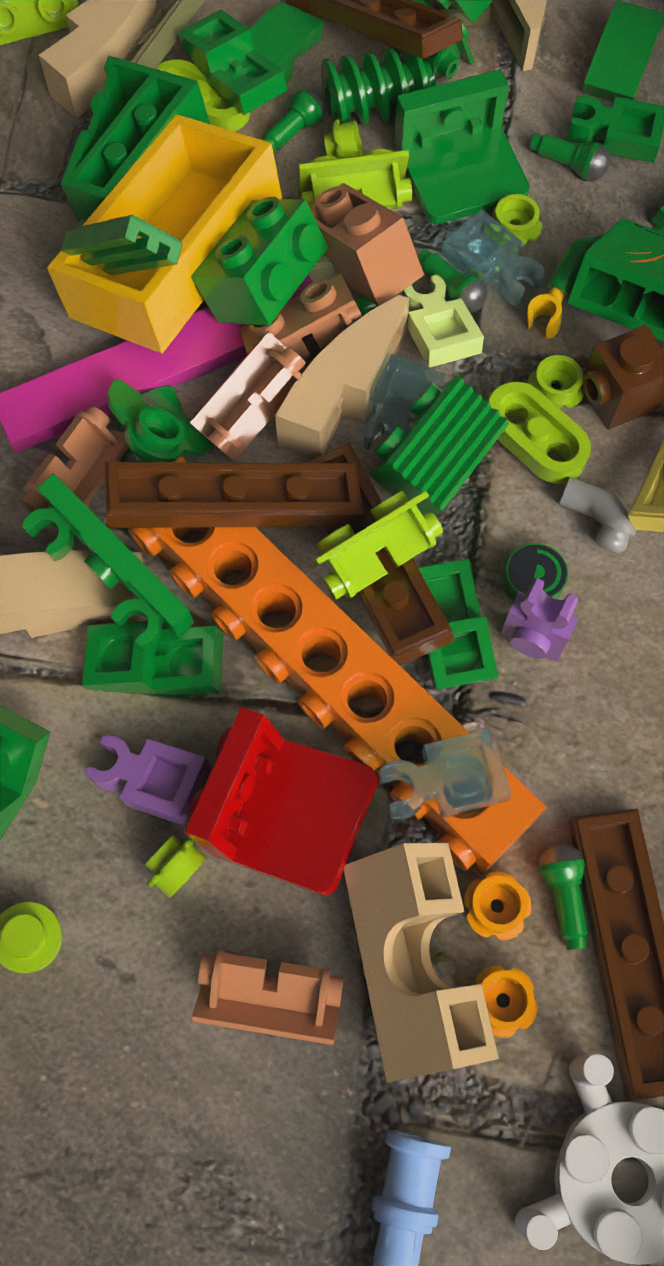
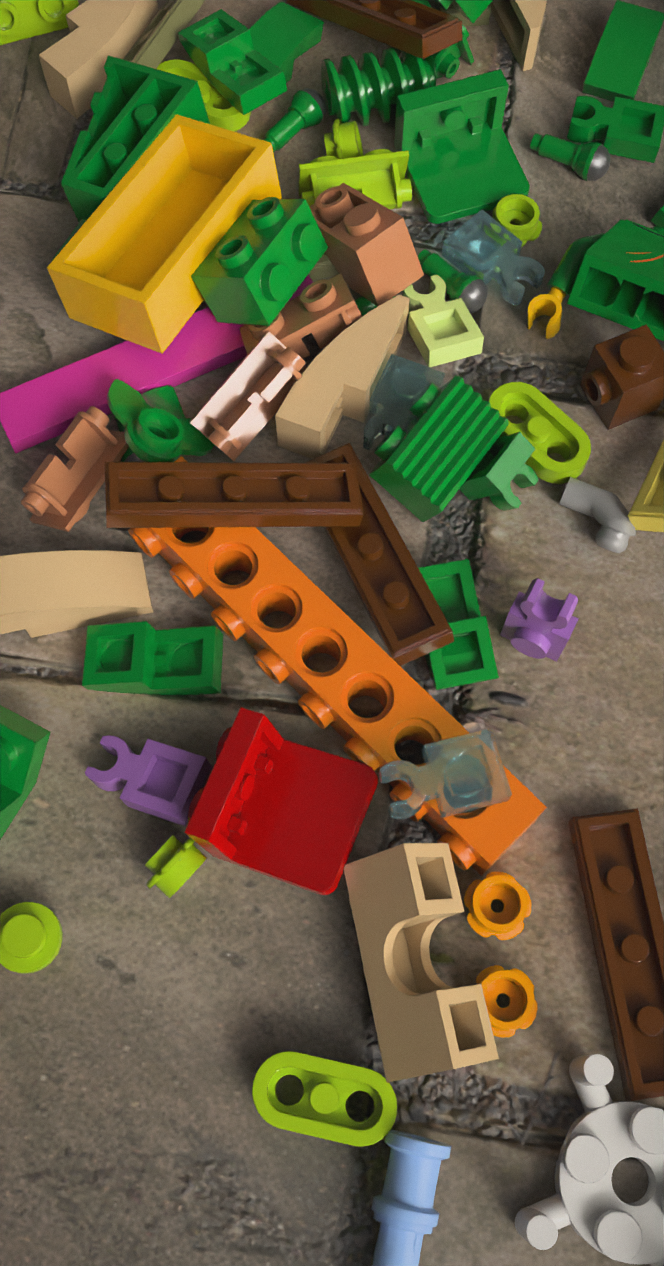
(108, 561): green plate -> none
(117, 246): green tile -> none
(295, 1005): nougat hinge -> none
(324, 1099): none -> lime plate
(353, 556): lime hinge -> none
(498, 468): none -> green tile
(535, 562): black tile -> none
(562, 372): lime plate -> none
(562, 871): green piece -> none

